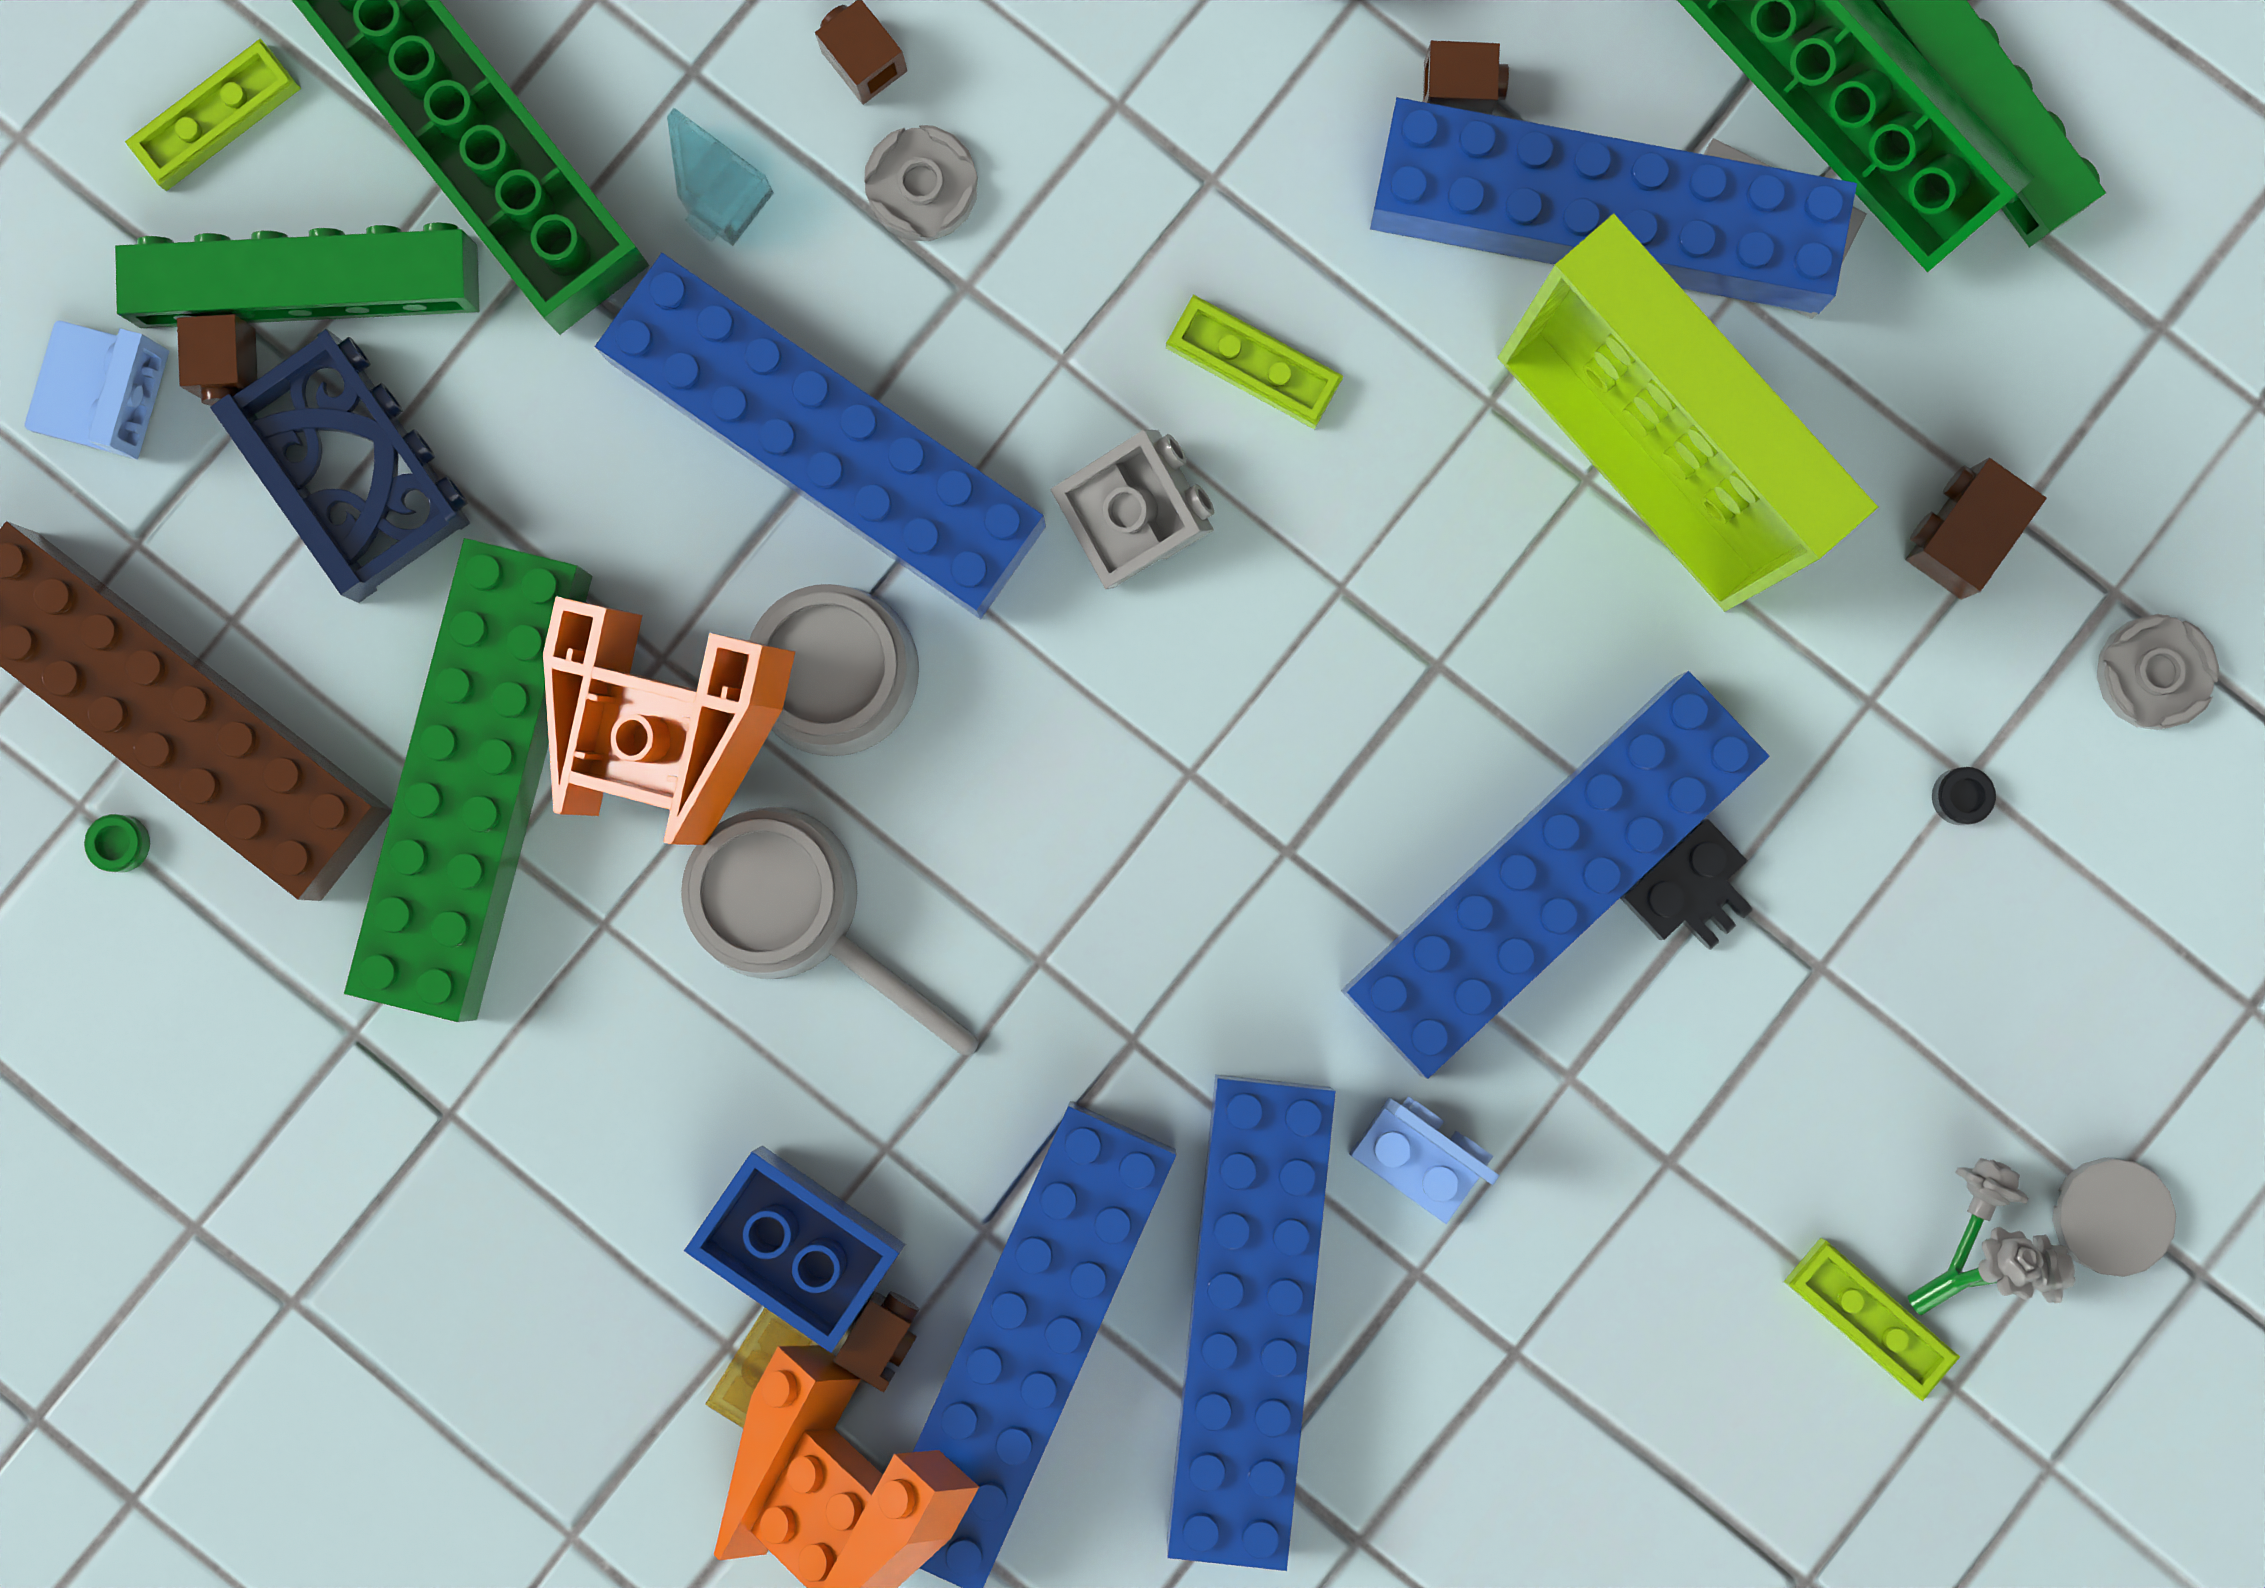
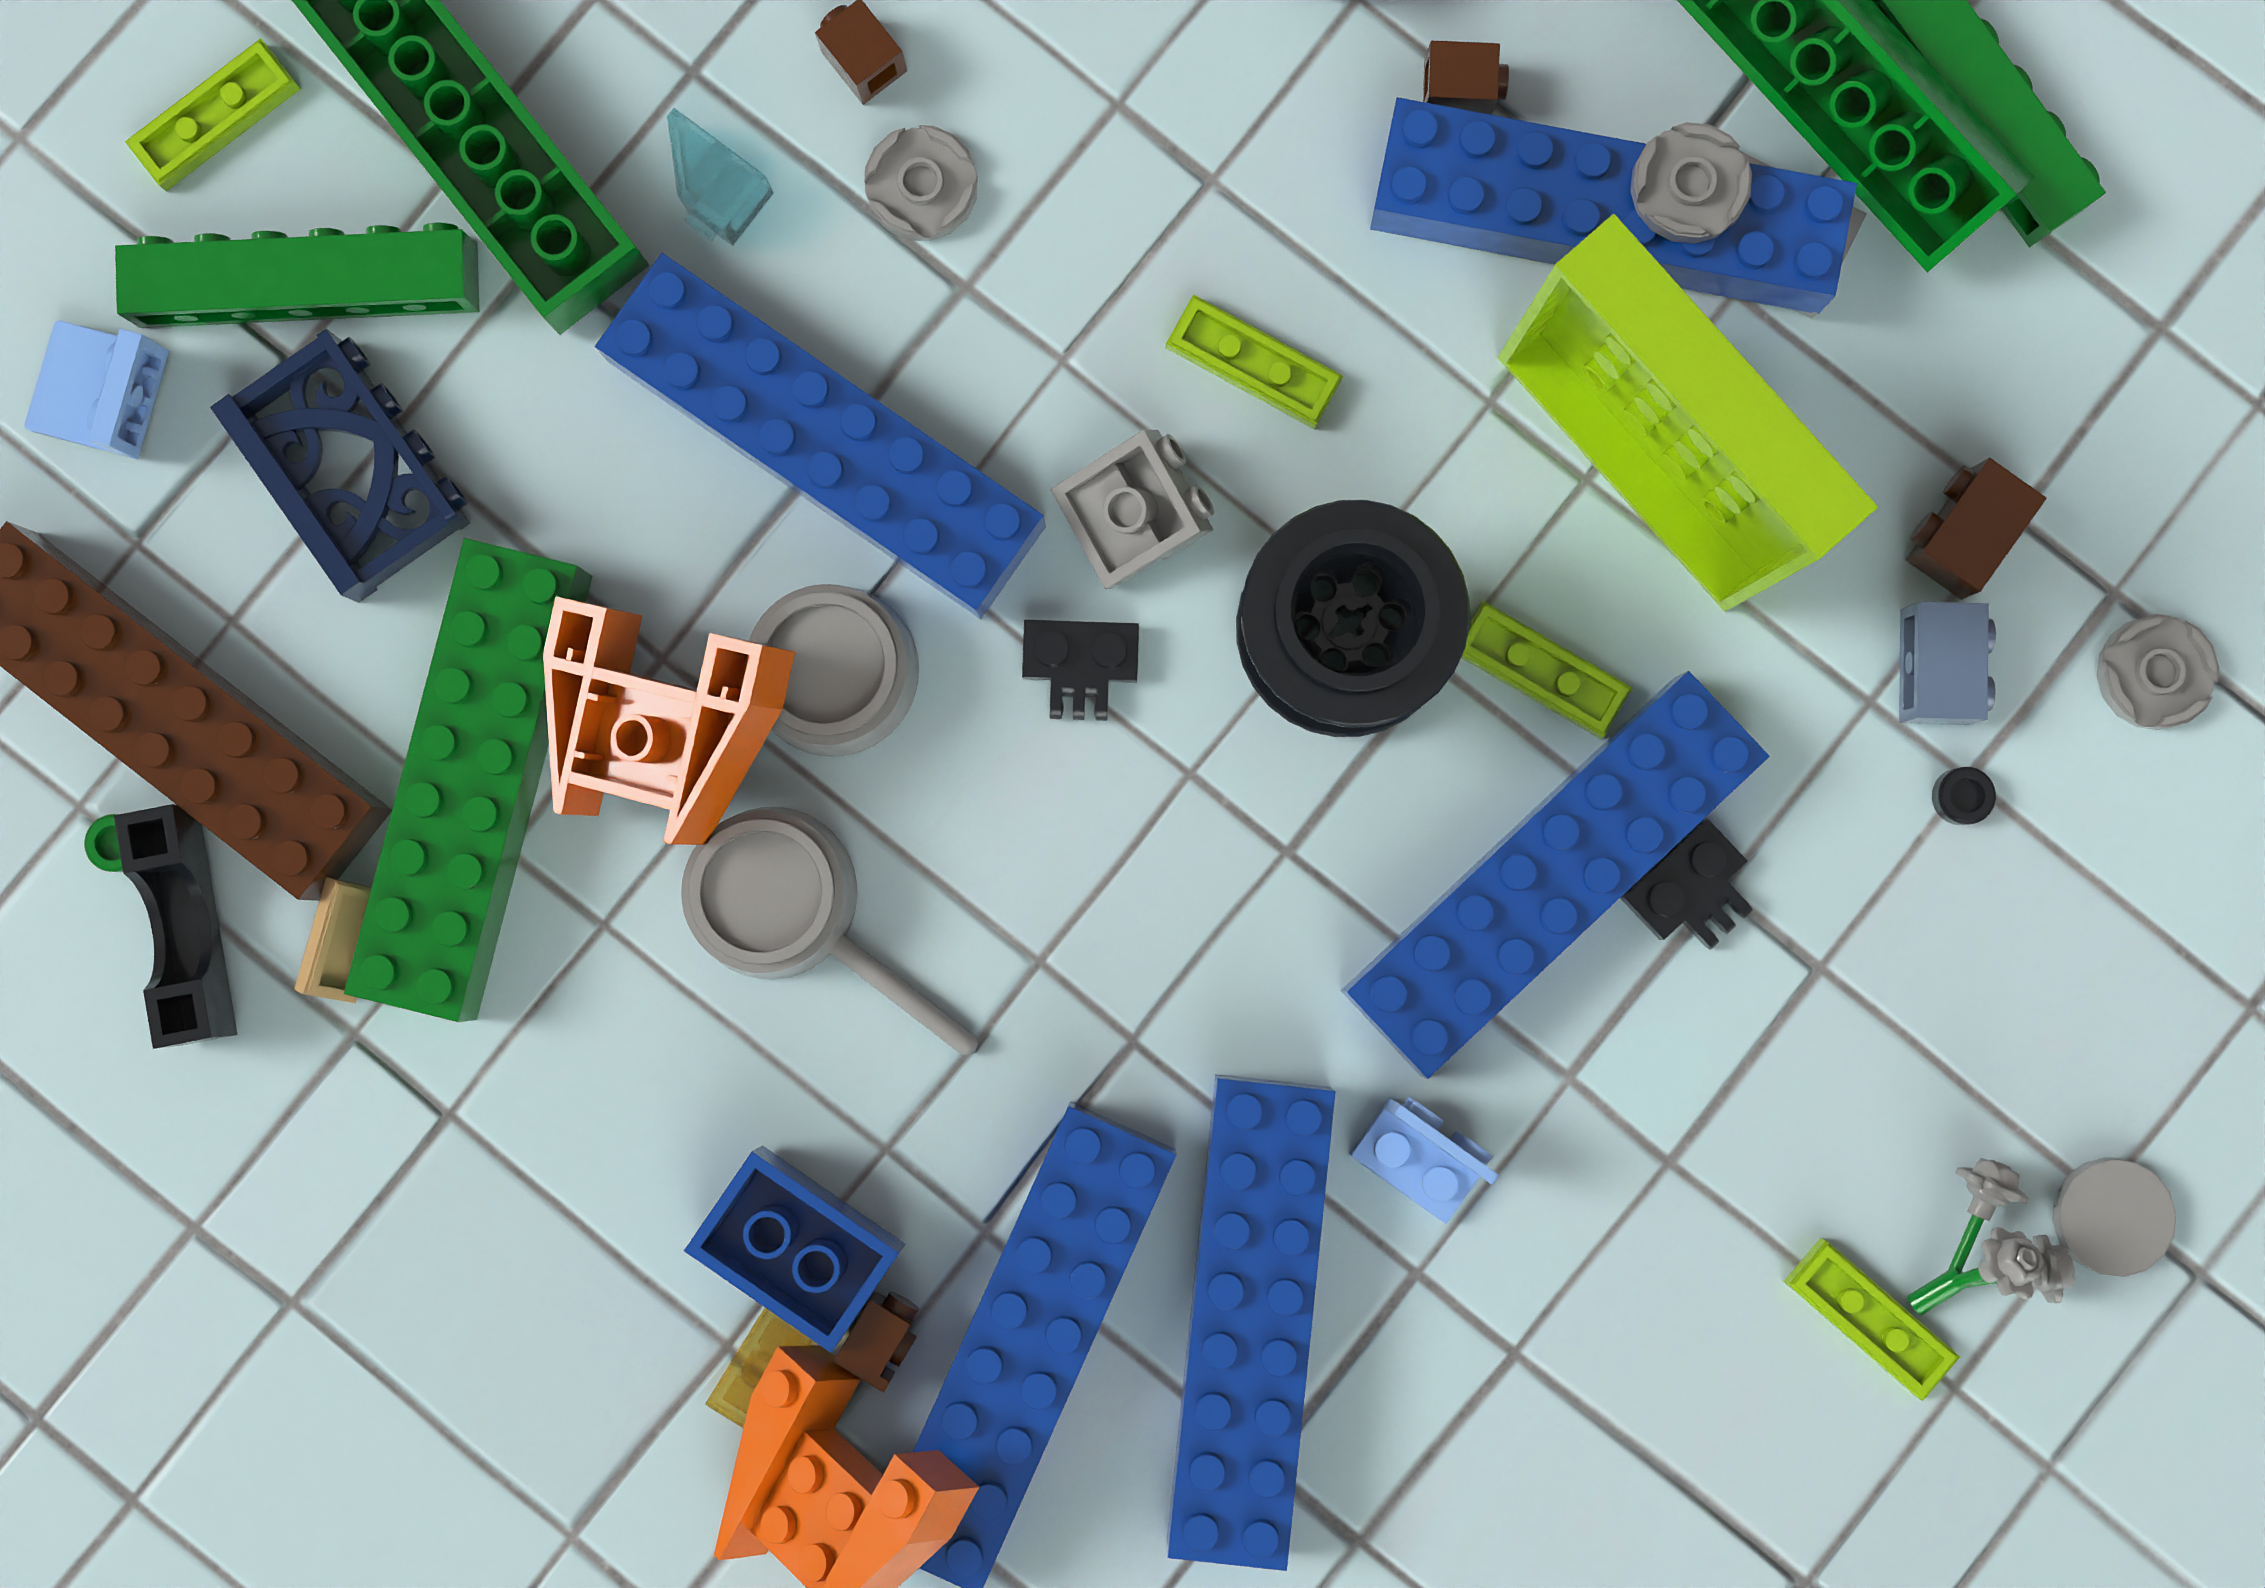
(189, 981): none -> black arch
(216, 356): reddish brown brick -> none
(333, 940): none -> tan tile
(1080, 661): none -> black hinge
(1411, 574): none -> black wheel
(1544, 670): none -> lime tile
(1691, 183): none -> light grey tile
(1945, 663): none -> sand blue brick

